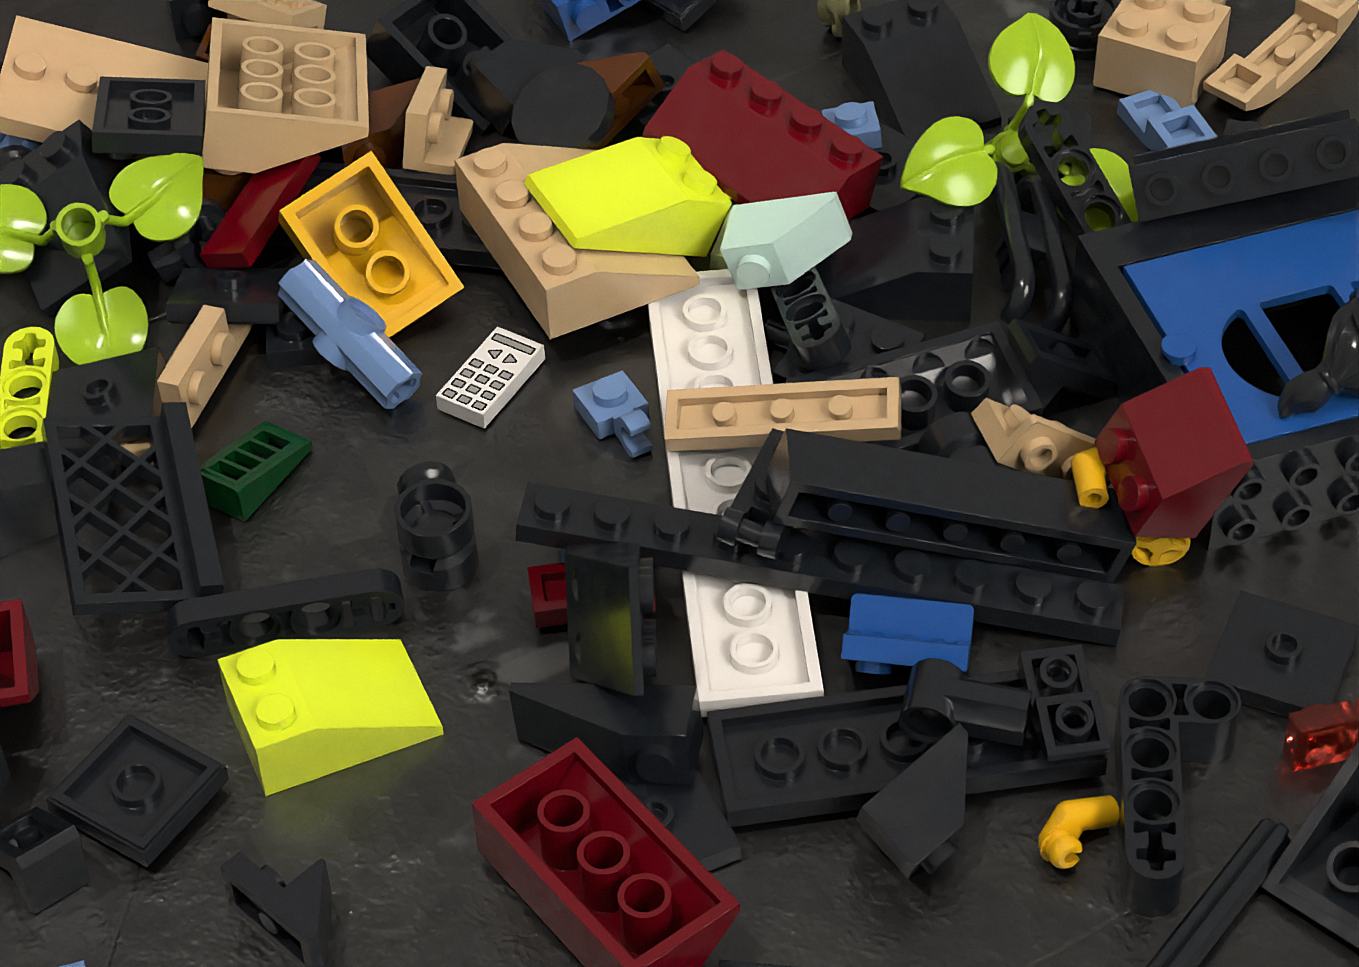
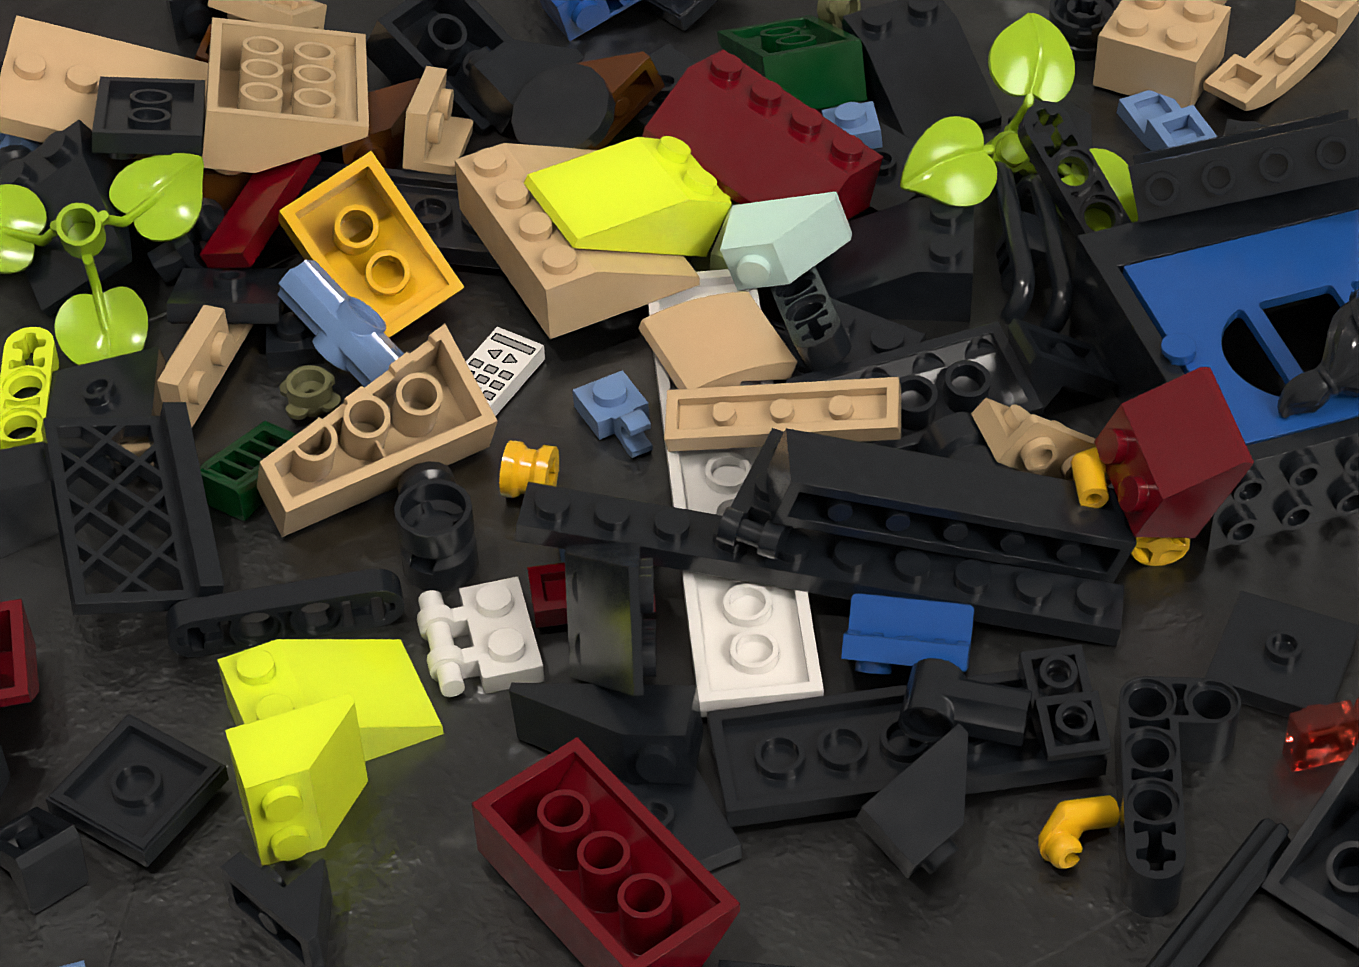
(298, 776): none -> neon yellow slope
(309, 392): none -> olive plate
(407, 416): none -> tan wedge
(499, 633): none -> white plate
(527, 465): none -> yellow wheel
(717, 342): none -> tan slope
(804, 57): none -> dark green slope

